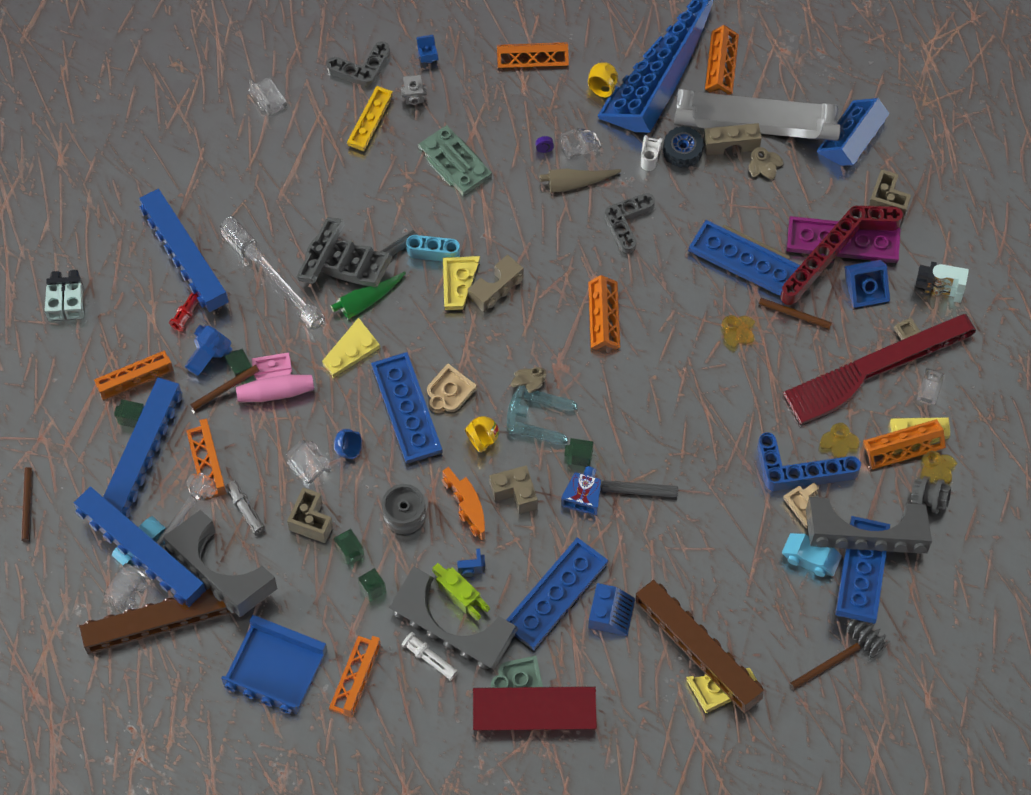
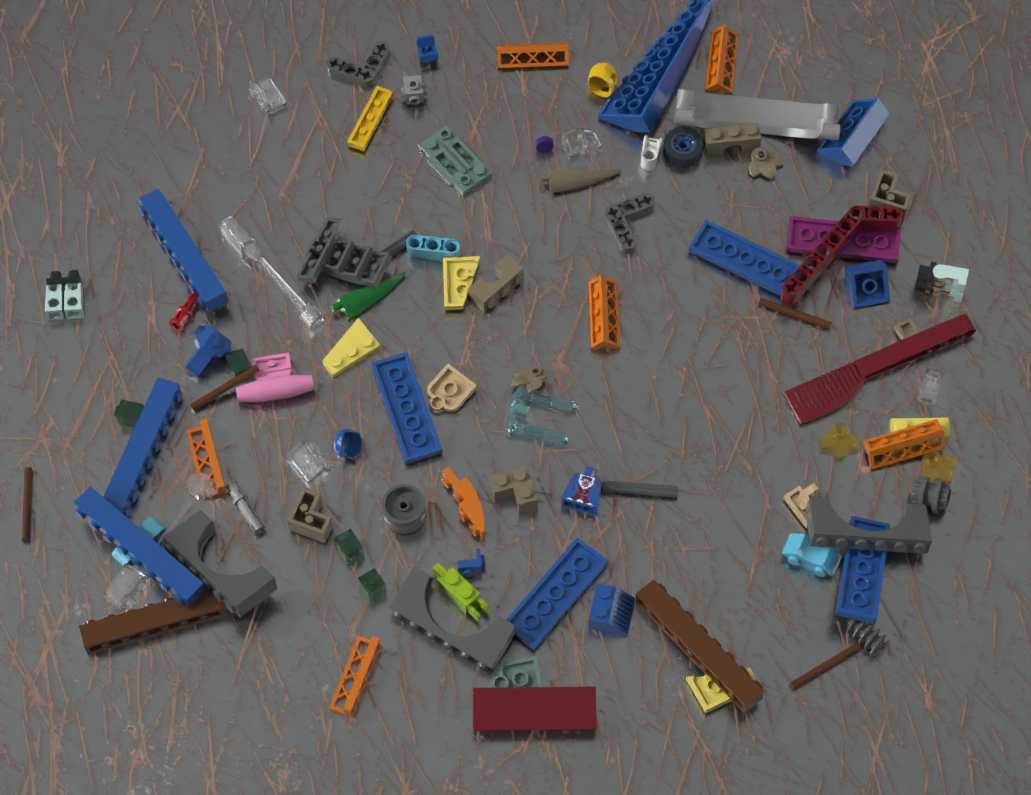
(135, 377): orange fence -> none
(275, 665): blue panel -> none
(422, 651): white pin -> none
(482, 432): yellow helmet -> none
(579, 452): clear green brick -> none
(740, 332): clear yellow plate -> none
(801, 470): blue beam -> none

